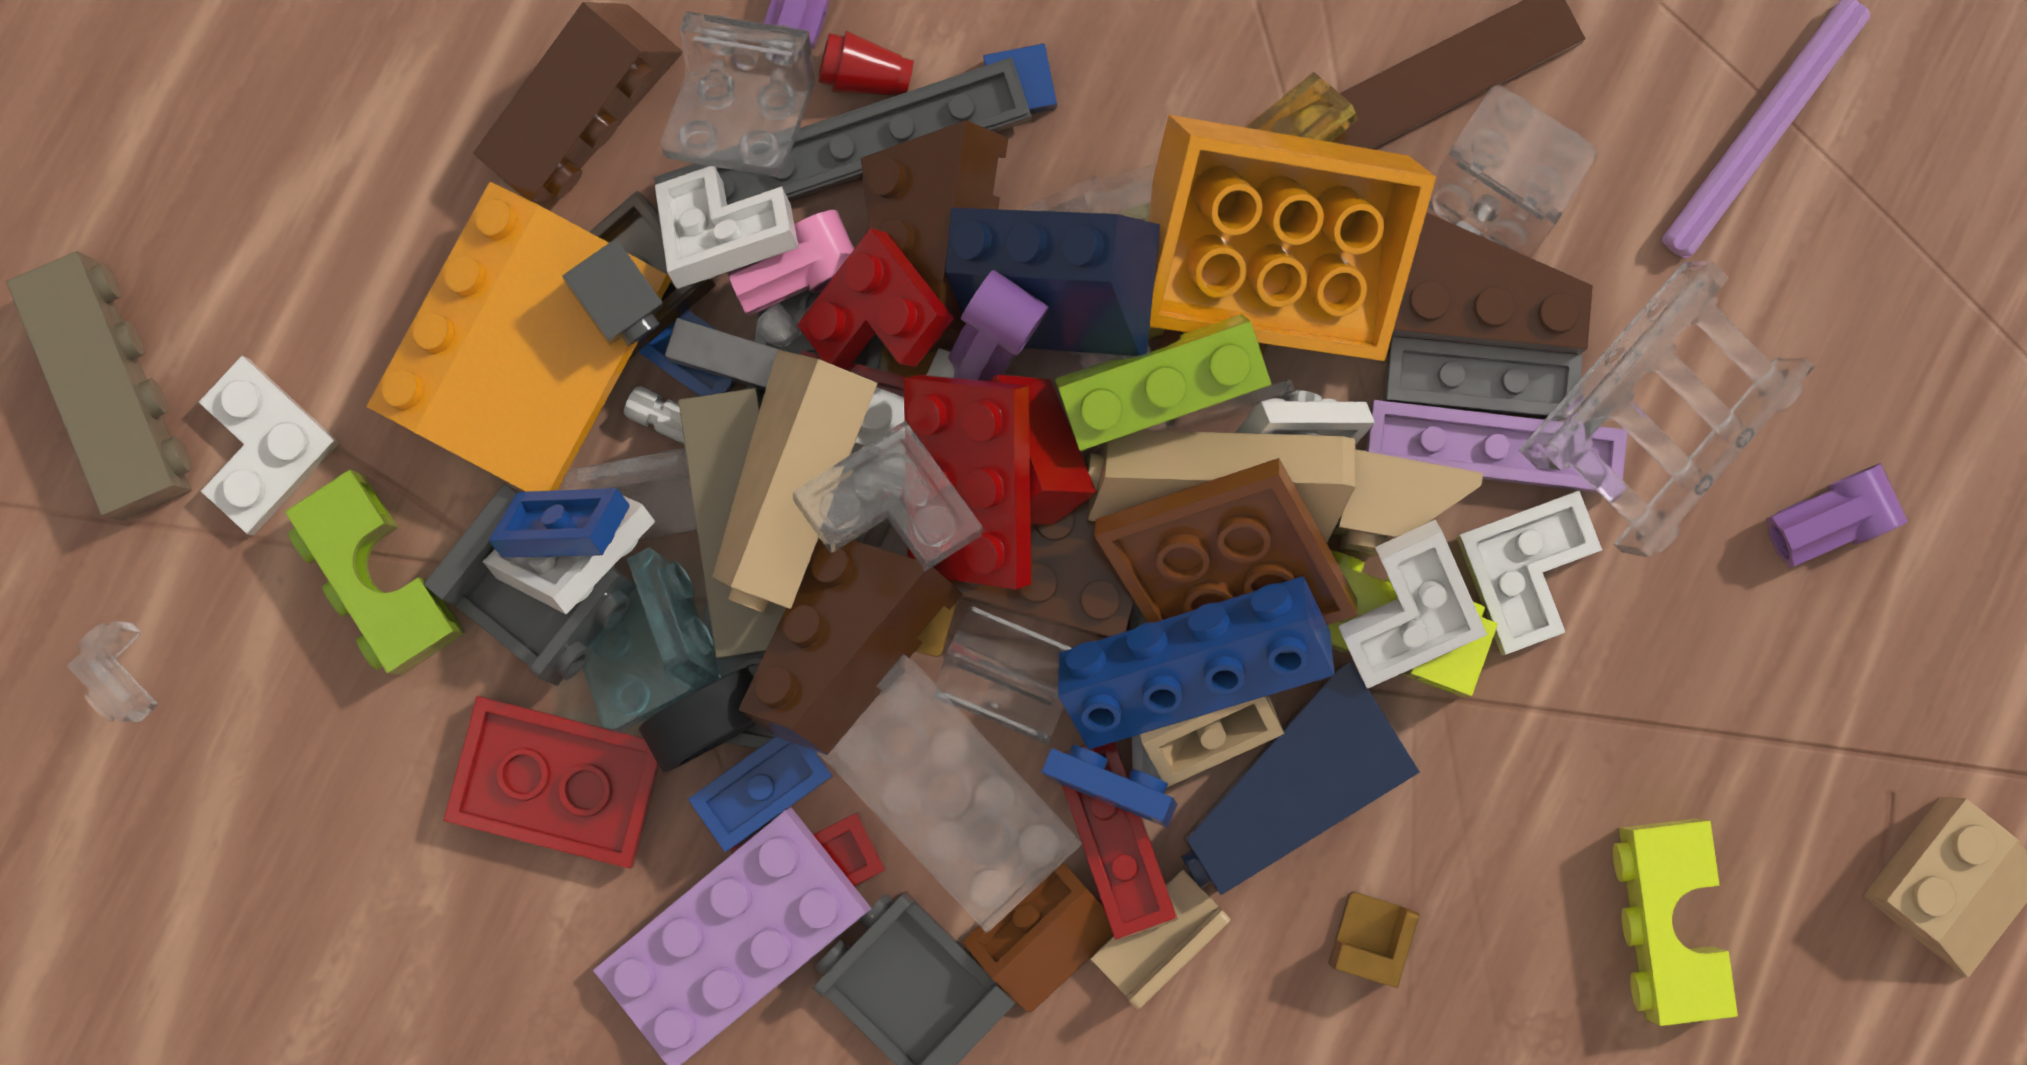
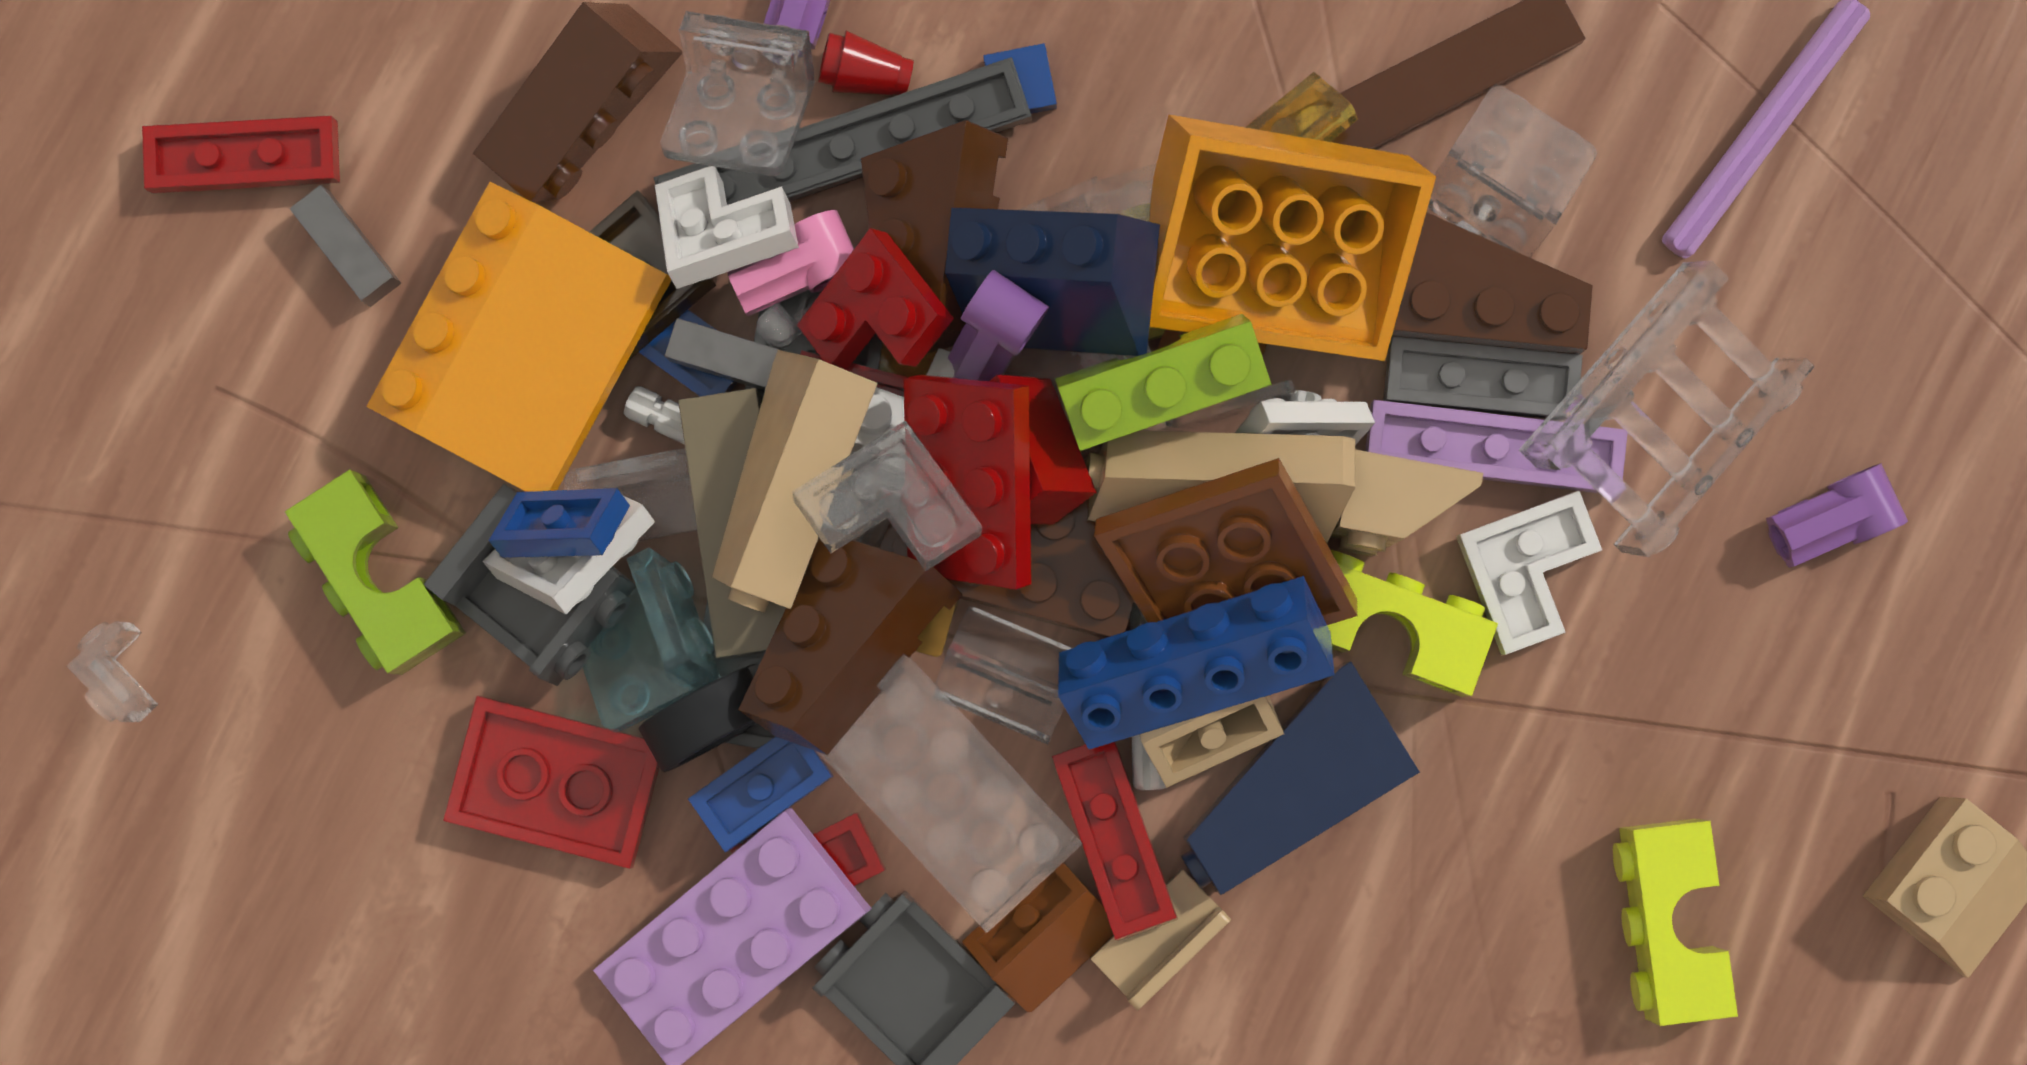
(100, 385): dark tan brick -> none
(241, 154): none -> red plate
(278, 449): white plate -> none
(345, 245): none -> flat silver piece
(615, 294): dark grey brick -> none
(1085, 773): blue plate -> none
(1373, 939): pearl gold panel -> none
(1426, 619): white plate -> none

